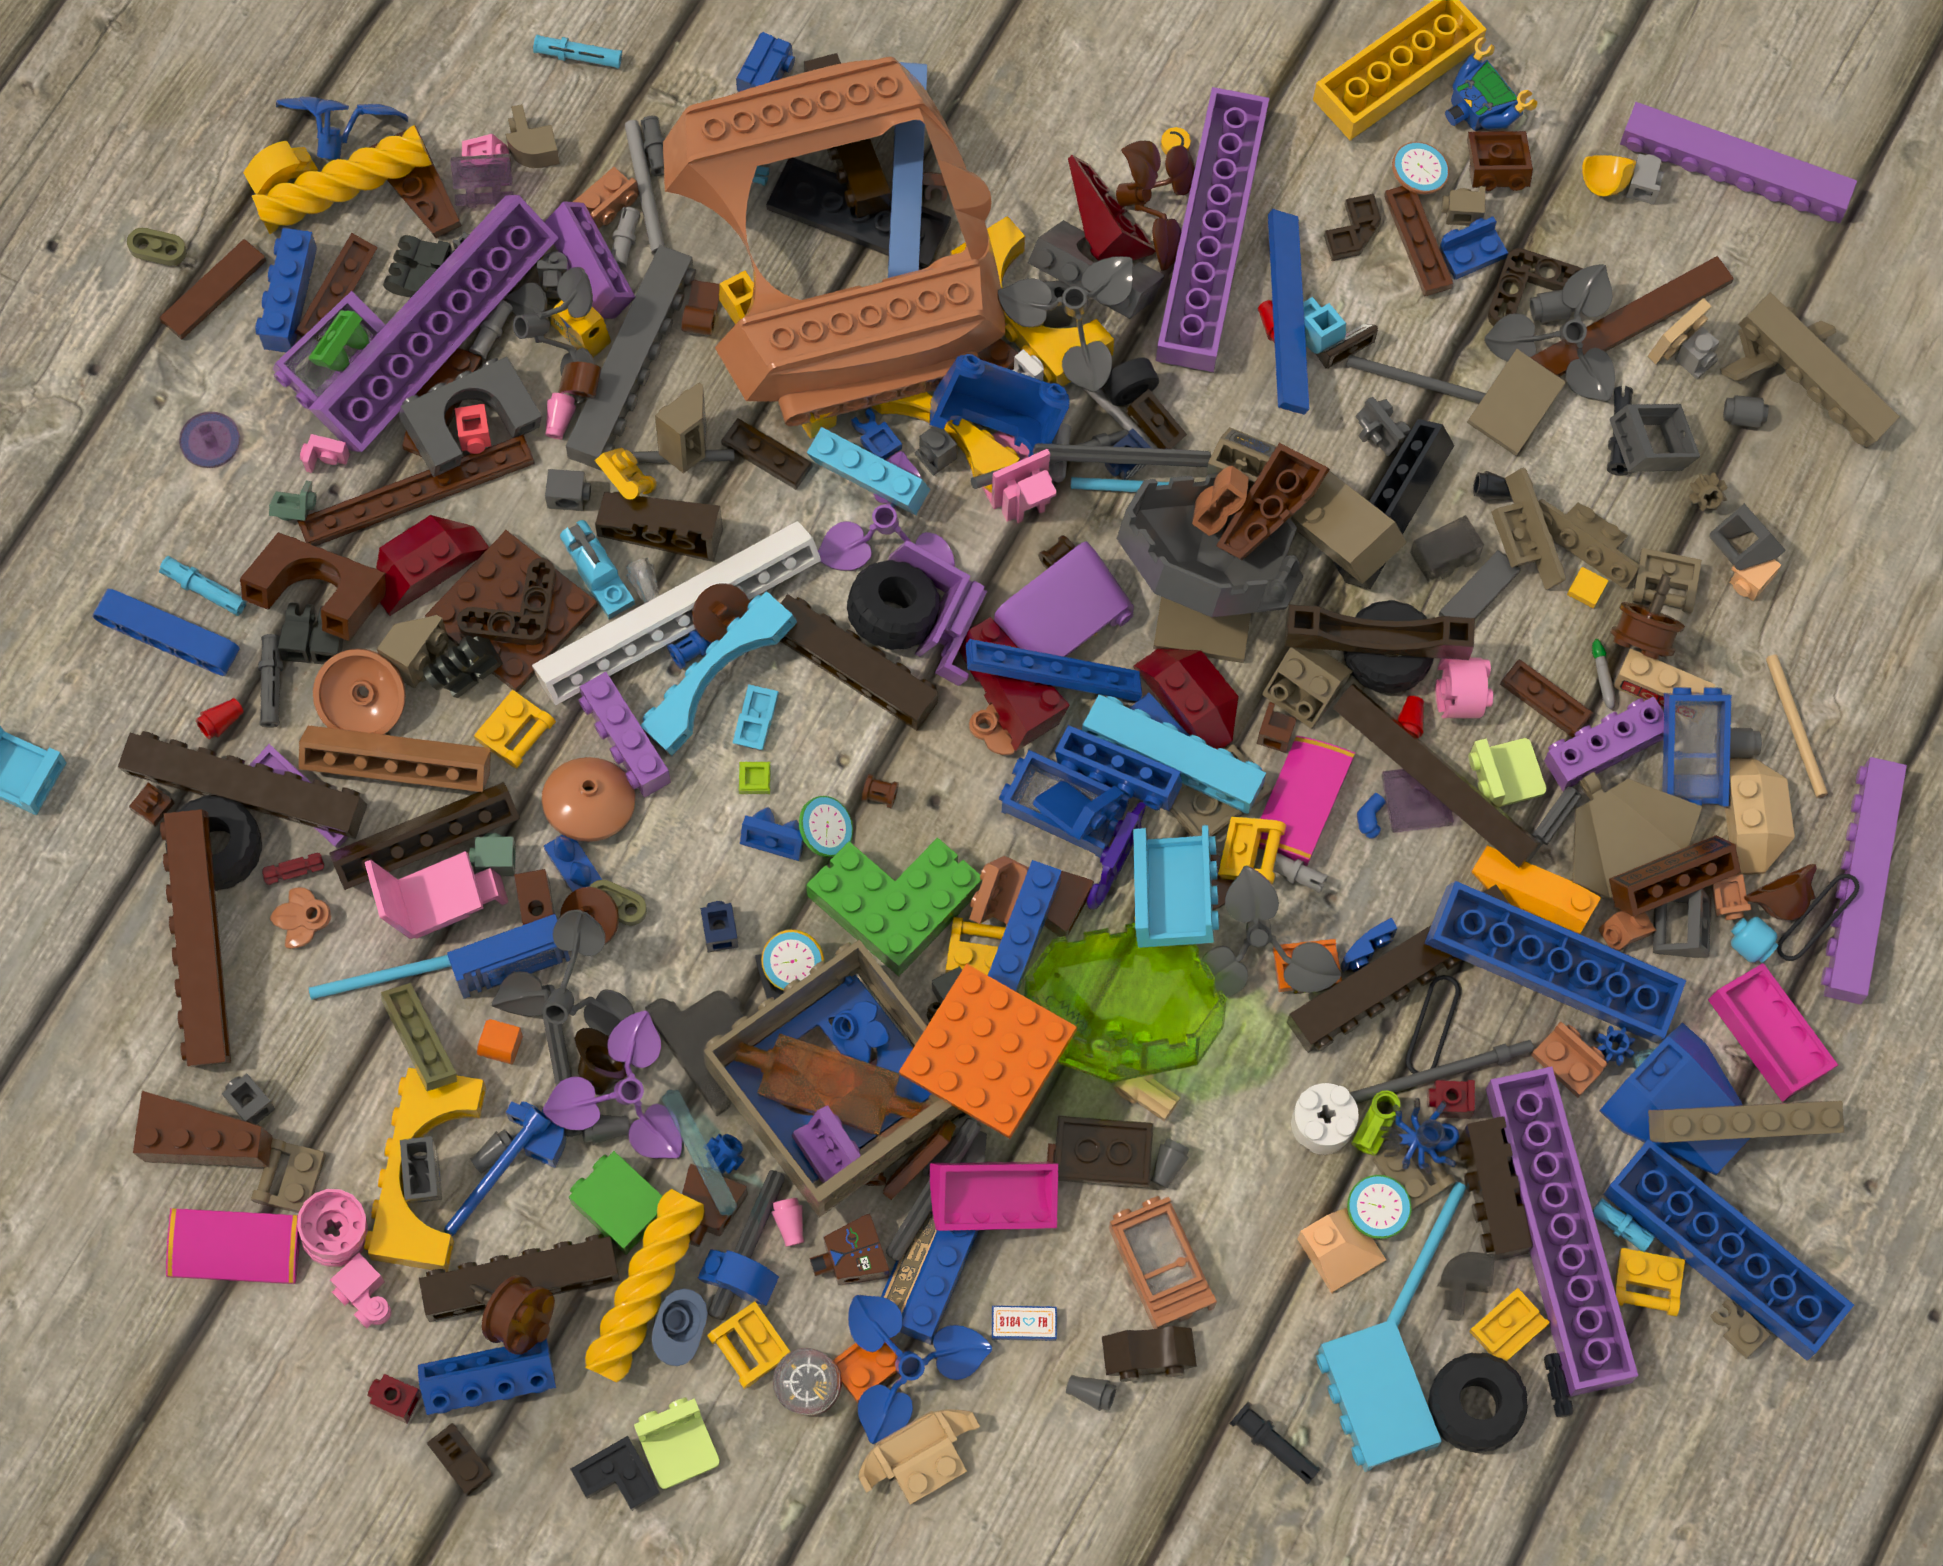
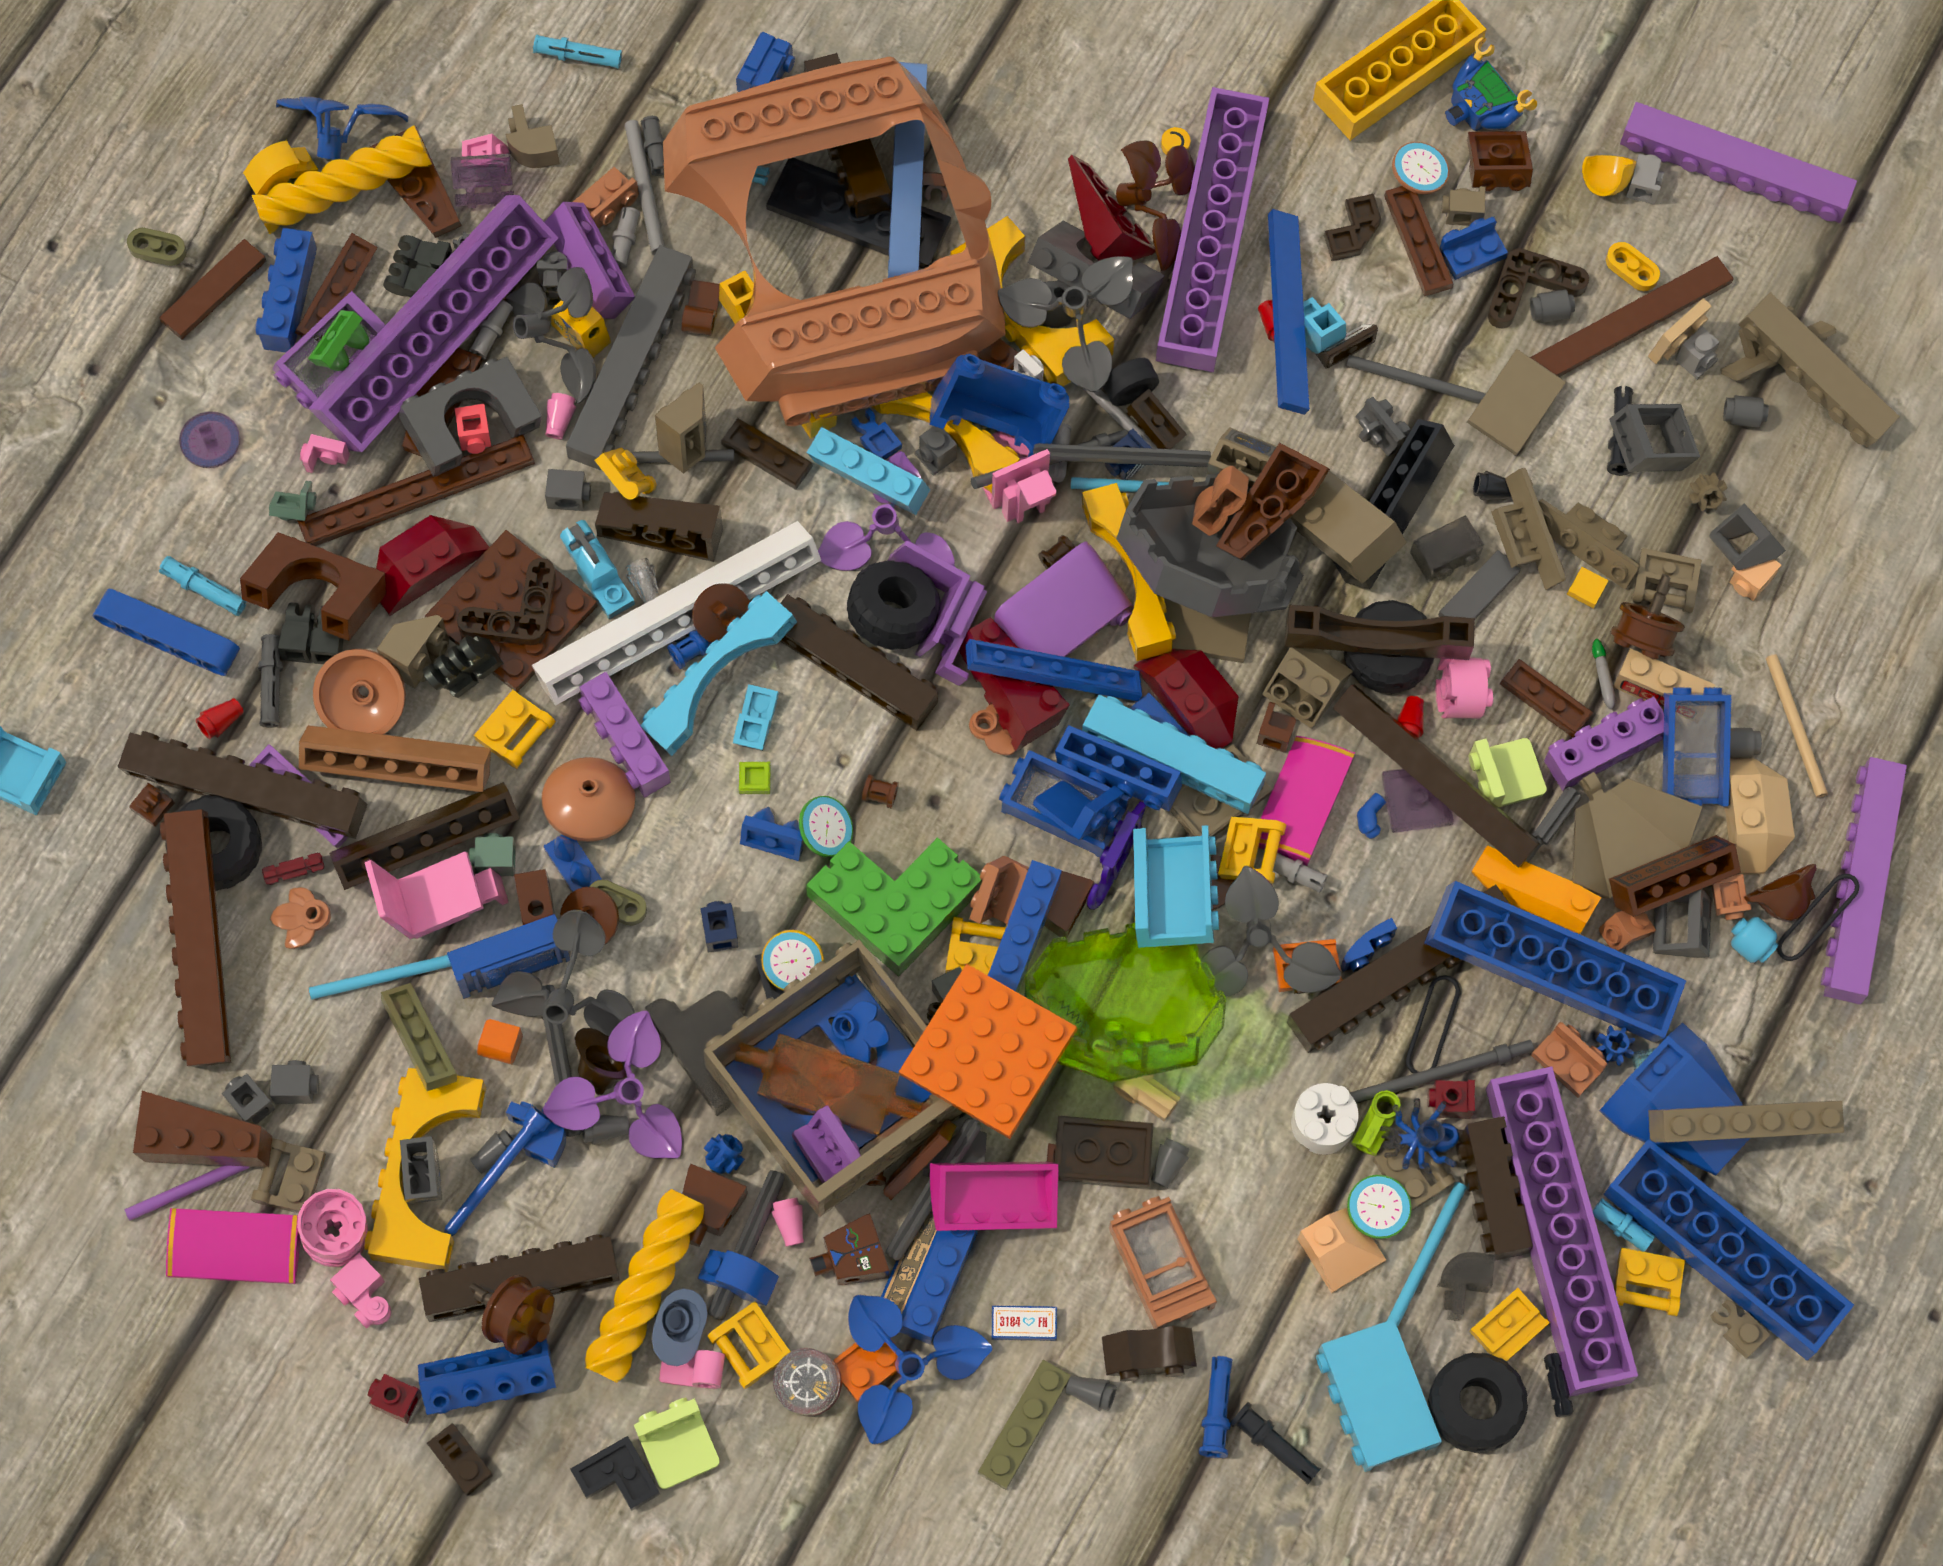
(182, 1190): none -> medium lavender bar
(293, 1083): none -> dark grey brick
(580, 379): reddish brown panel -> none
(616, 1201): bright green brick -> none
(699, 1152): clear light blue axle -> none
(701, 1371): none -> bright pink panel
(919, 1454): tan plate -> none
(1024, 1424): none -> olive plate
(1147, 625): none -> yellow arch
(1216, 1421): none -> blue pin
(1588, 293): dark grey plant -> none
(1634, 266): none -> yellow plate
(1772, 1032): dark pink slope -> none

